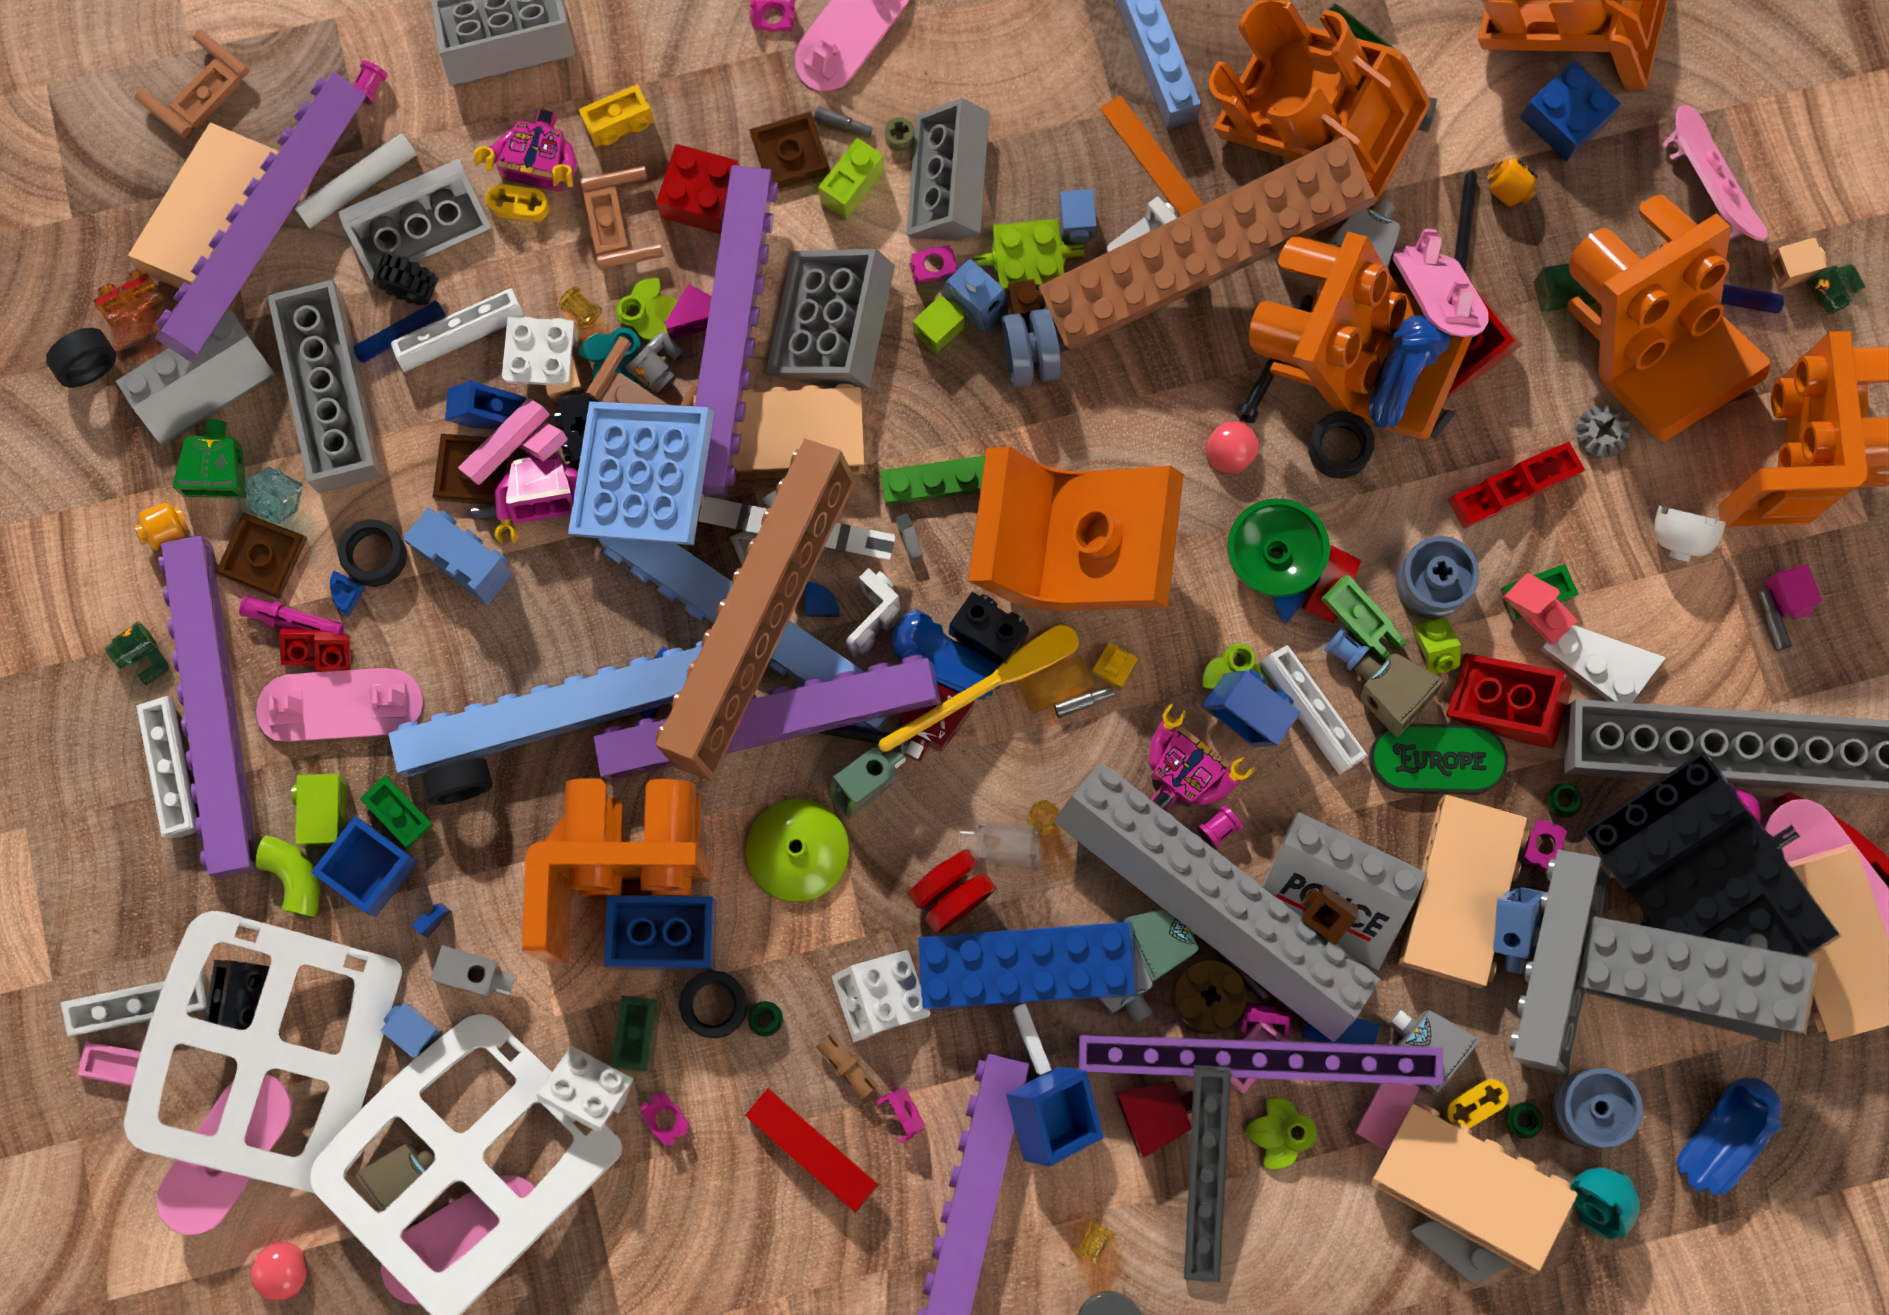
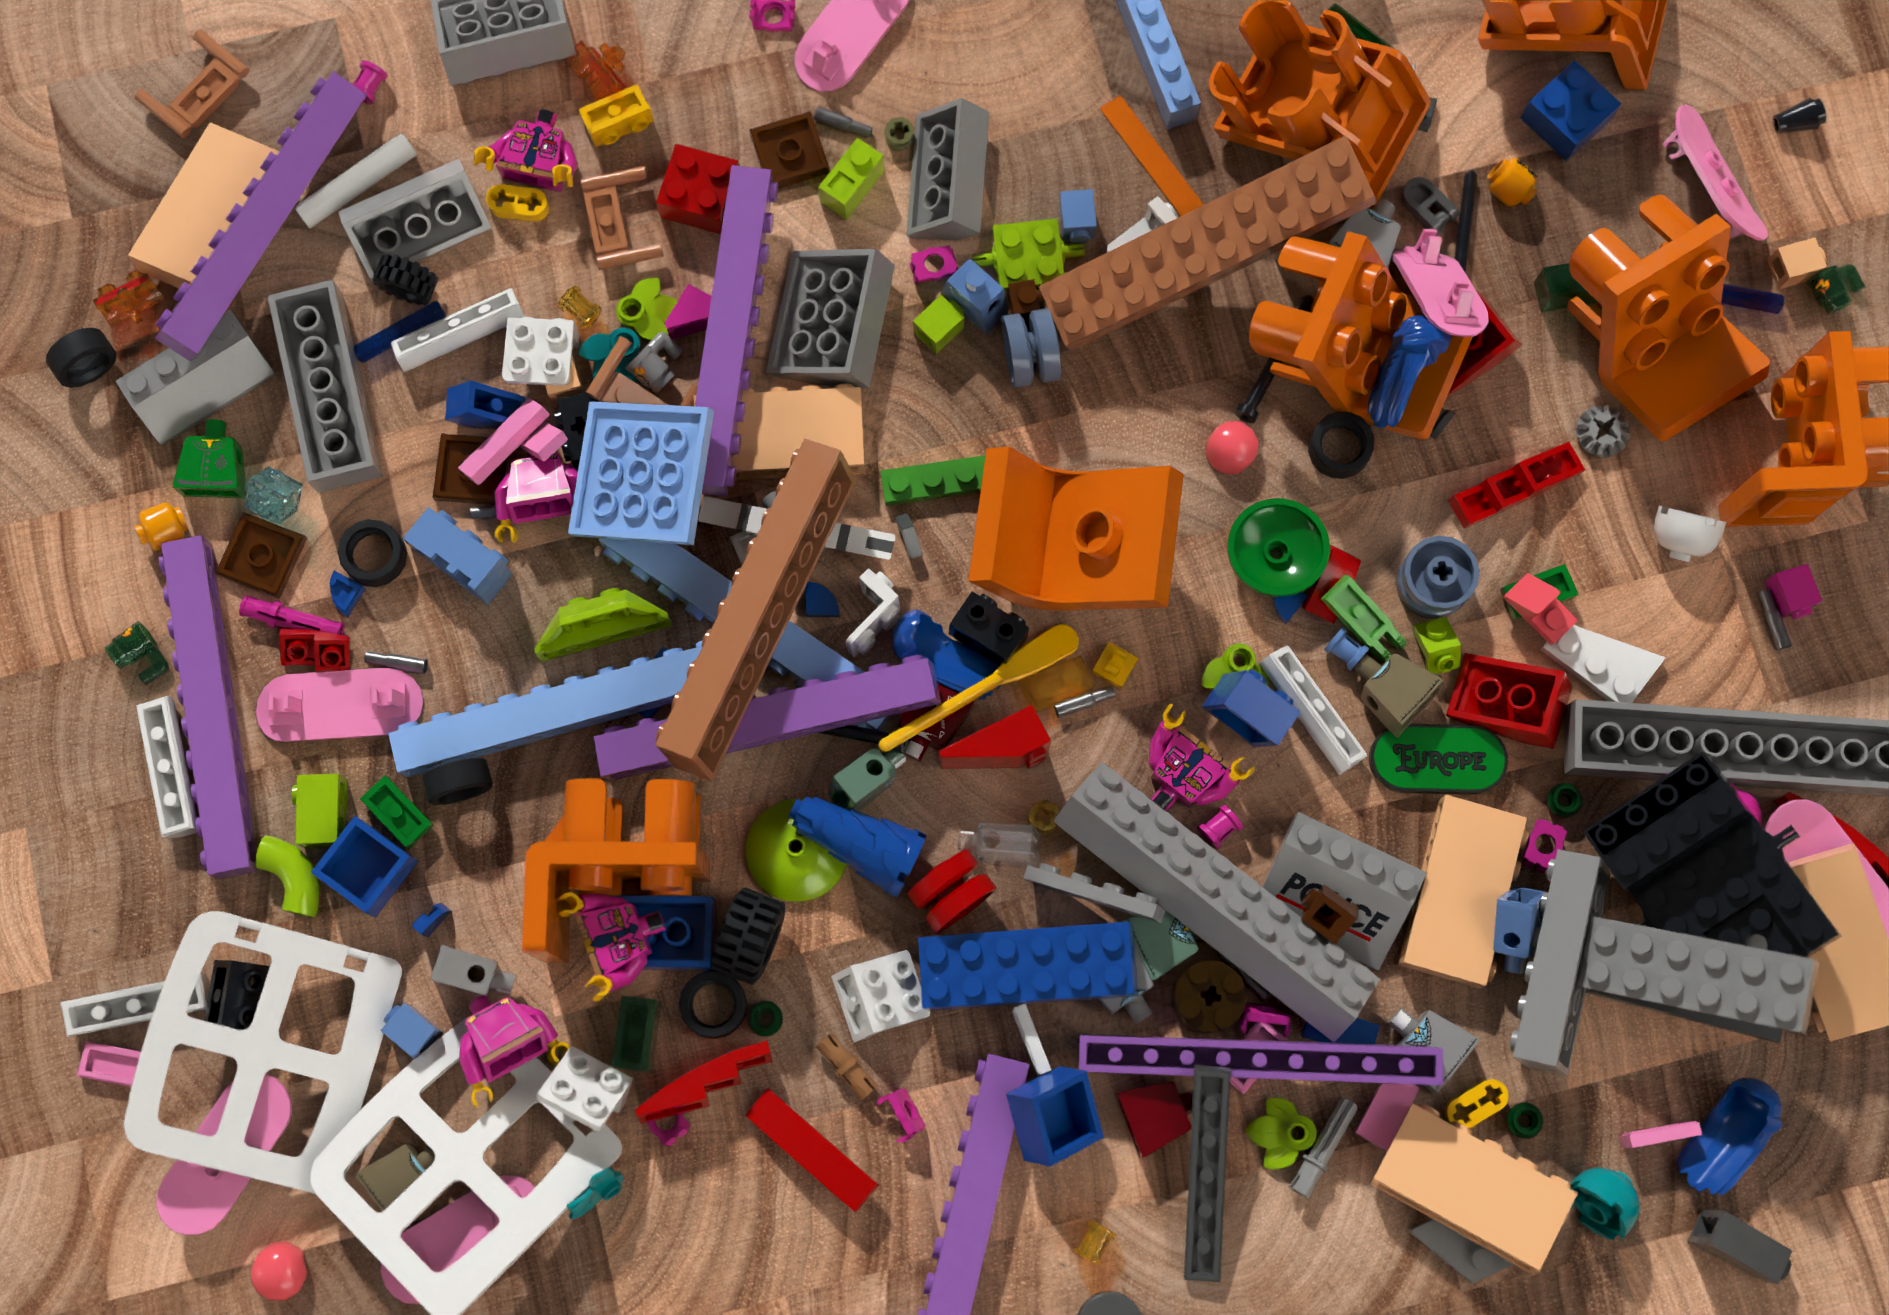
(397, 661): none -> flat silver pin
(502, 1039): none -> dark pink torso
(590, 60): none -> clear orange hips
(599, 622): none -> lime wedge
(602, 1185): none -> teal plate
(613, 937): none -> torso
(691, 1089): none -> red slope
(748, 936): none -> black tyre
(872, 846): none -> blue cone
(1004, 744): none -> red slope
(1109, 896): none -> light grey plate
(1316, 1161): none -> light grey axle
(1422, 194): none -> dark grey plate
(1615, 1099): sand blue wheel -> none
(1660, 1134): none -> bright pink tile
(1741, 1245): none -> dark grey slope
(1803, 116): none -> black cone

